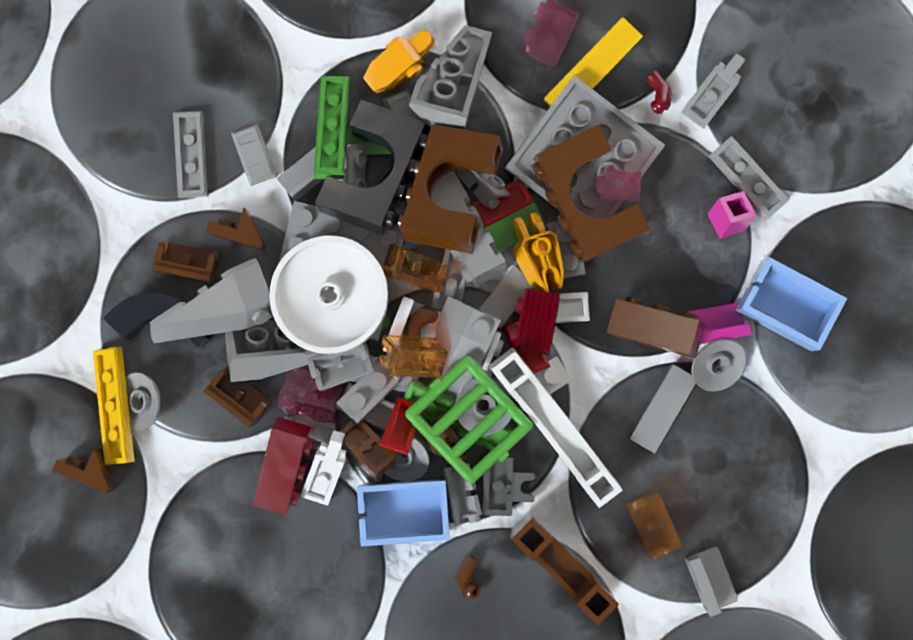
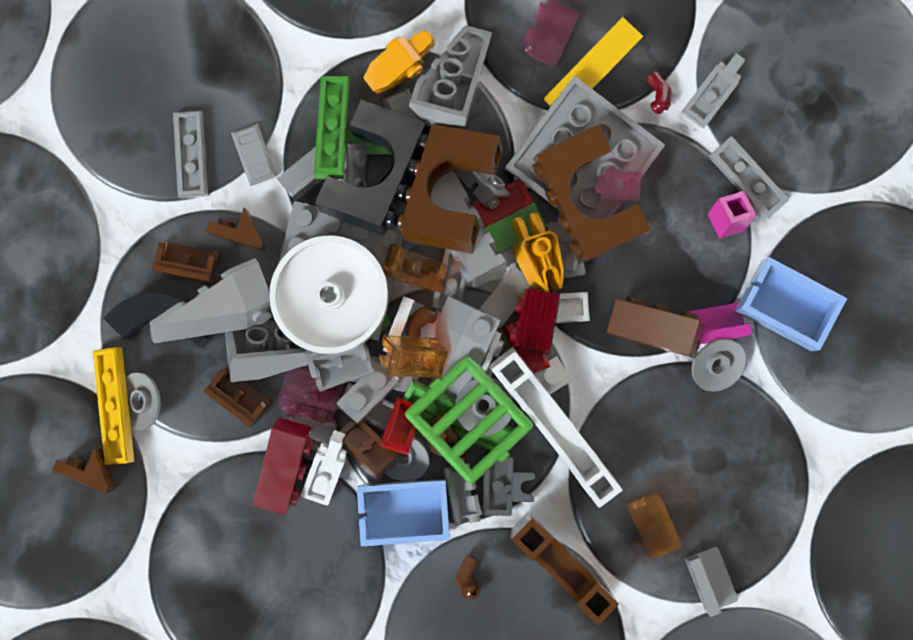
(663, 409): light grey tile -> none

